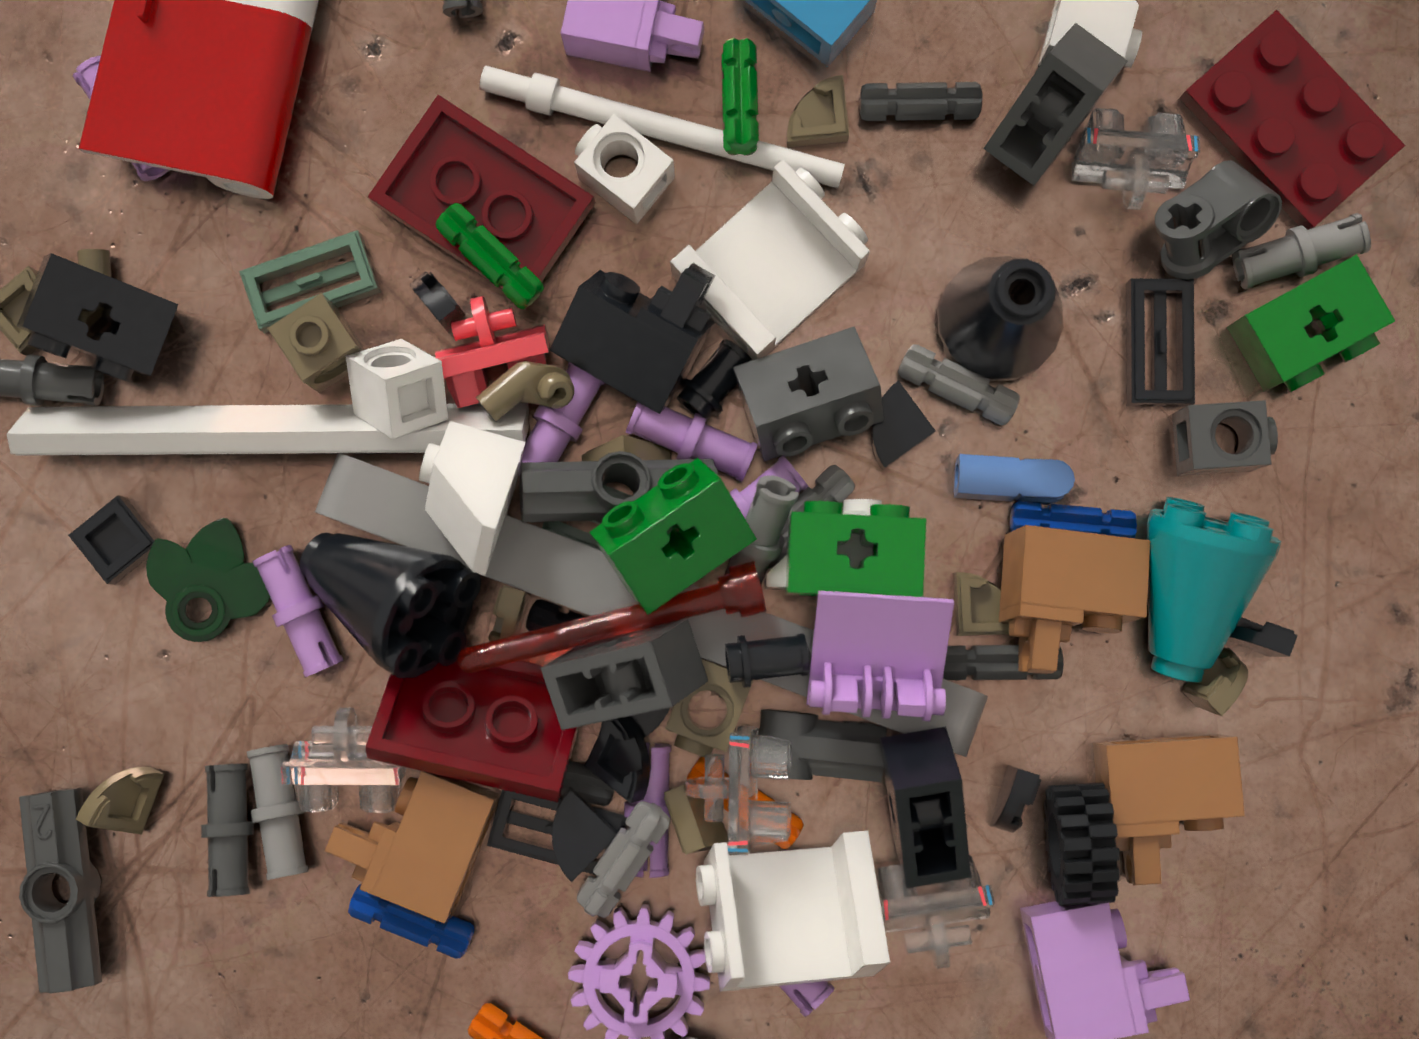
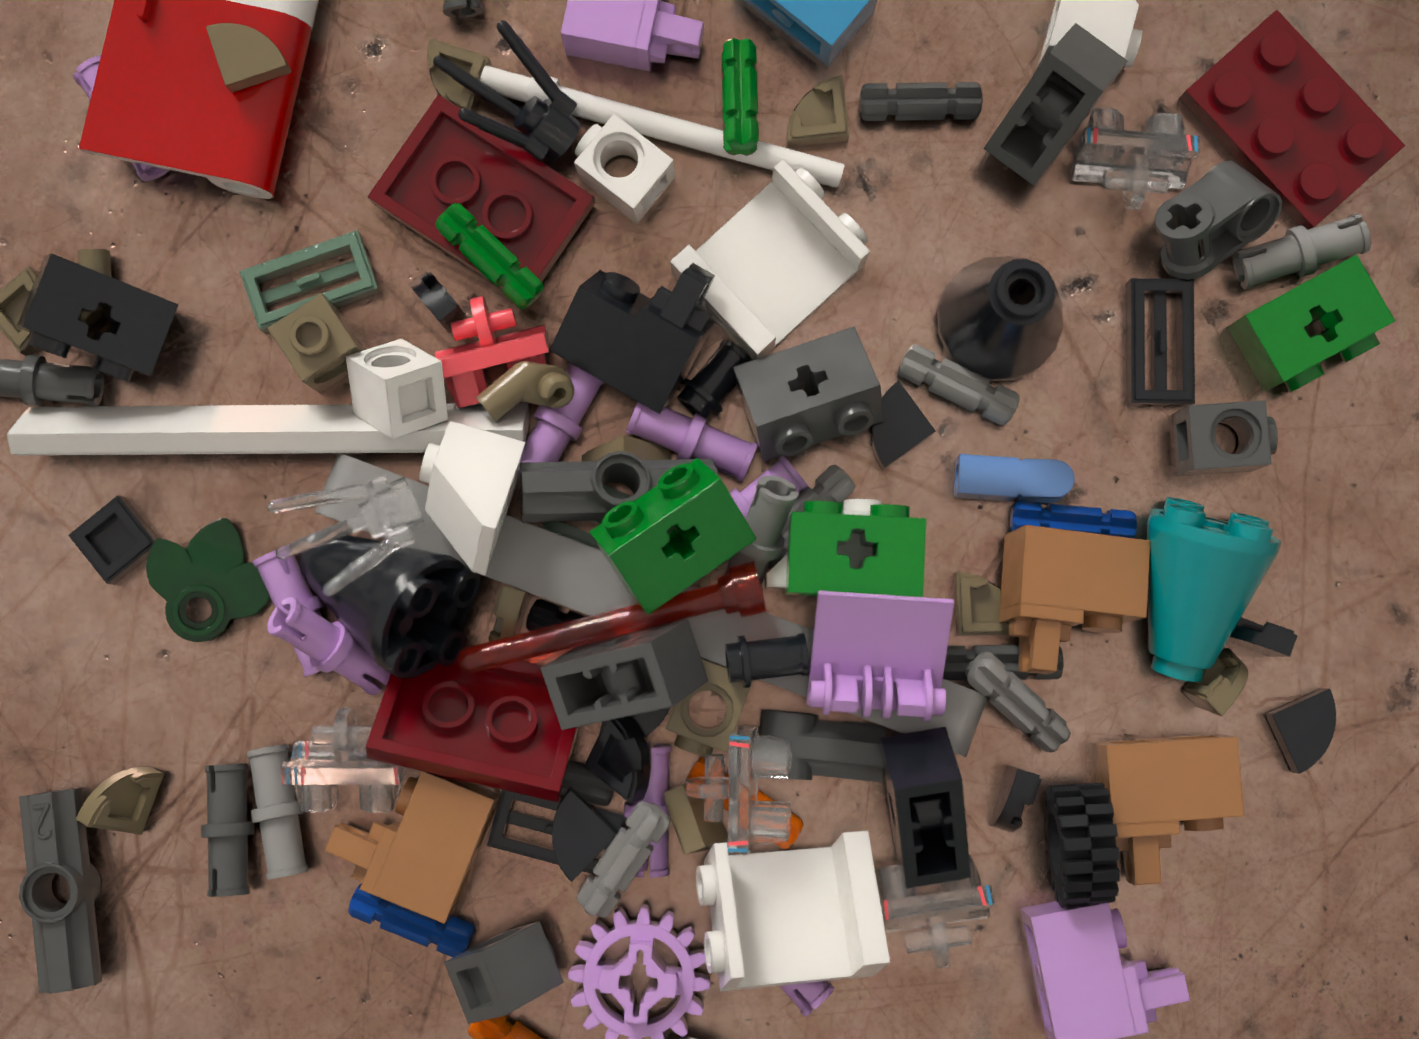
(245, 56): none -> dark tan tile
(327, 644): none -> lavender pin
(387, 512): none -> clear plant
(444, 84): none -> dark tan tile
(504, 972): none -> dark grey brick
(544, 125): none -> black plant
(1017, 702): none -> light grey axle
(1304, 728): none -> black tile

